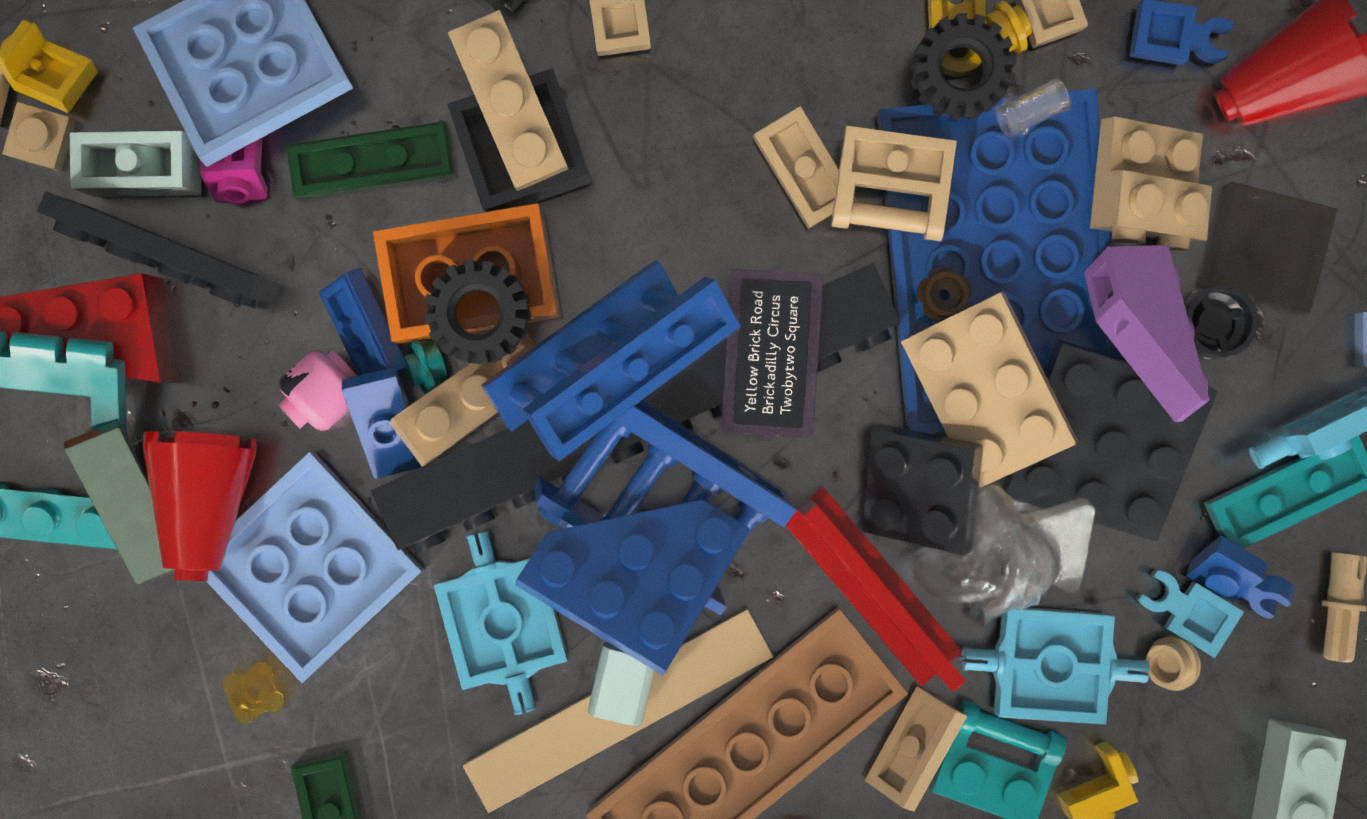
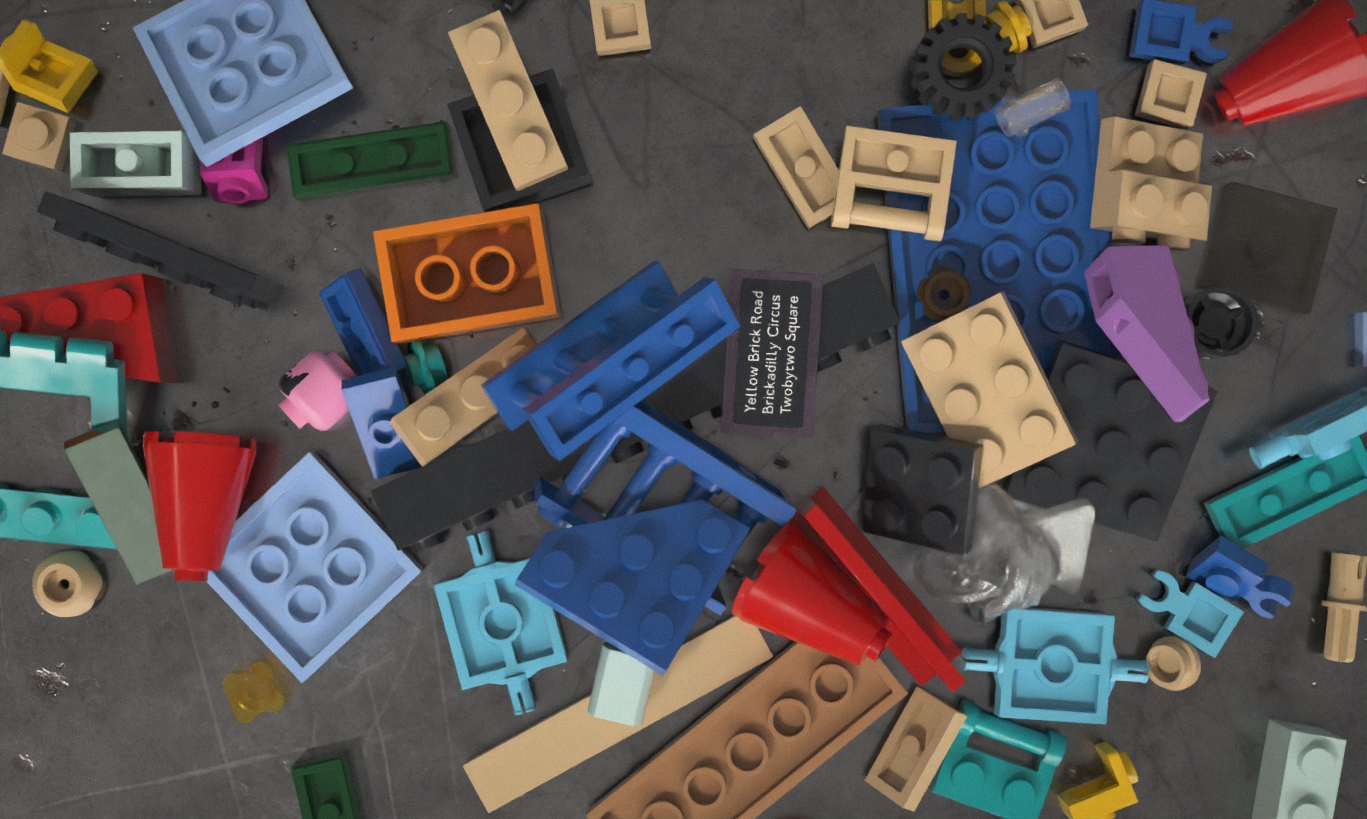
(83, 581): none -> tan plate
(443, 312): black tyre -> none
(811, 600): none -> red cone
(1170, 94): none -> tan plate

